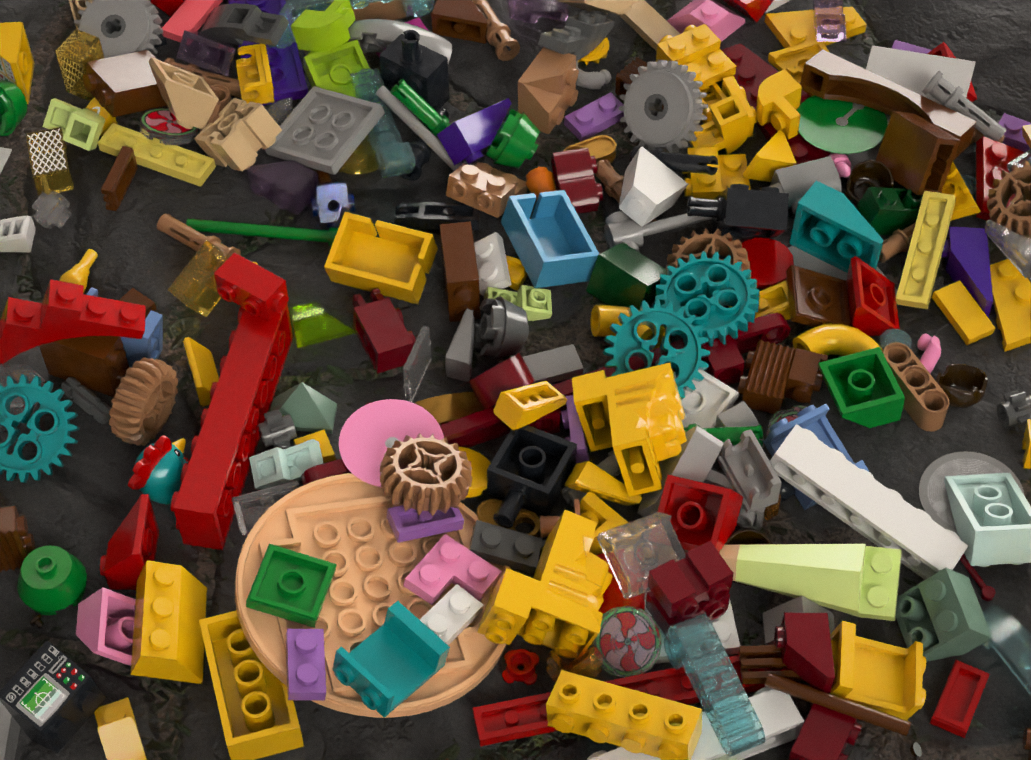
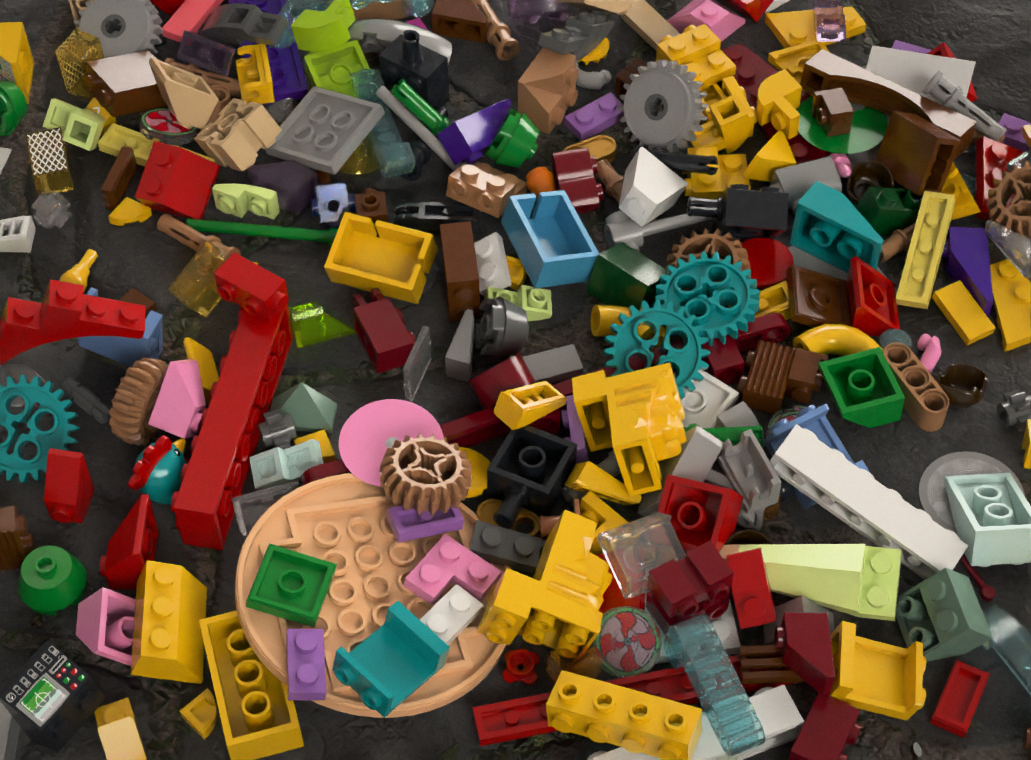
(67, 486): none -> red slope
(92, 360): reddish brown brick -> none
(128, 212): none -> yellow tile
(177, 181): none -> red slope
(180, 400): none -> bright pink slope
(201, 713): none -> yellow tile
(240, 198): none -> yellowish green slope
(372, 205): none -> reddish brown brick
(451, 406): pearl gold slope -> none
(751, 589): none -> red slope
(832, 111): none -> reddish brown brick
(838, 704): reddish brown bar -> none

